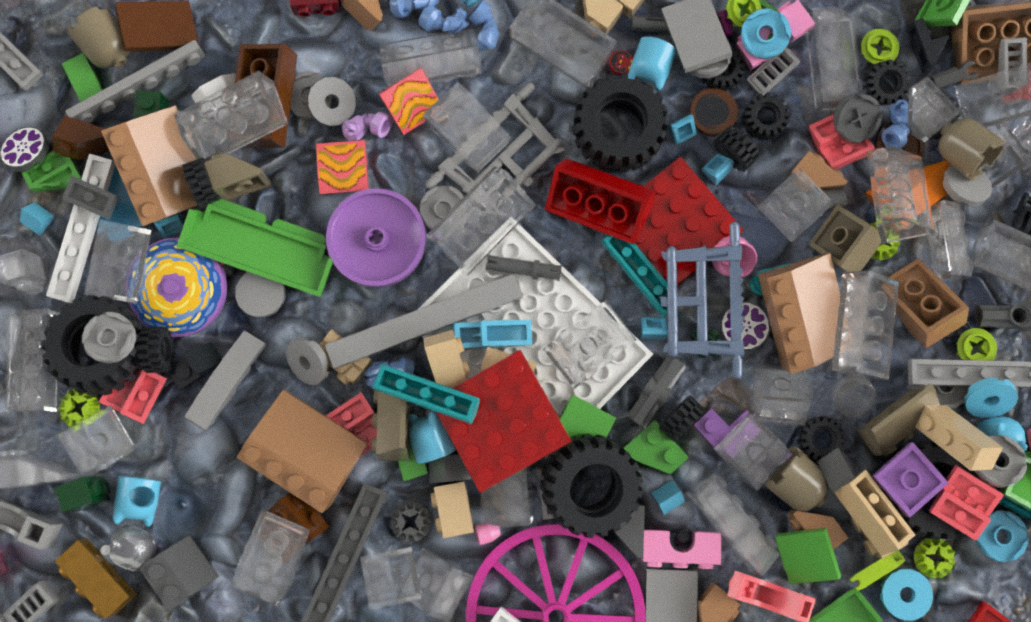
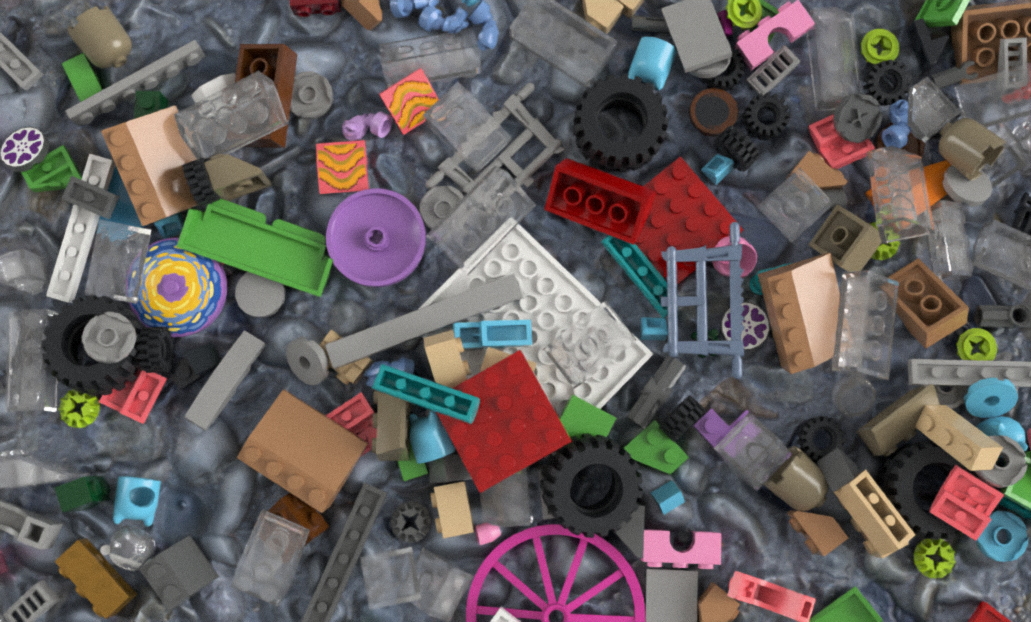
(36, 218): medium azure slope -> none
(78, 139): reddish brown slope -> none
(96, 441): clear slope -> none
(155, 25): reddish brown tile -> none
(345, 101): light grey tile -> none
(523, 267): dark grey pin -> none
(620, 62): red tile -> none
(682, 129): medium azure slope -> none
(734, 524): clear slope -> none
(765, 19): medium azure tile -> none
(780, 396): clear slope -> none
(808, 556): bright green tile -> none
(877, 570): lime piece -> none
(909, 479): medium lavender plate -> none
(921, 594): medium azure tile -> none

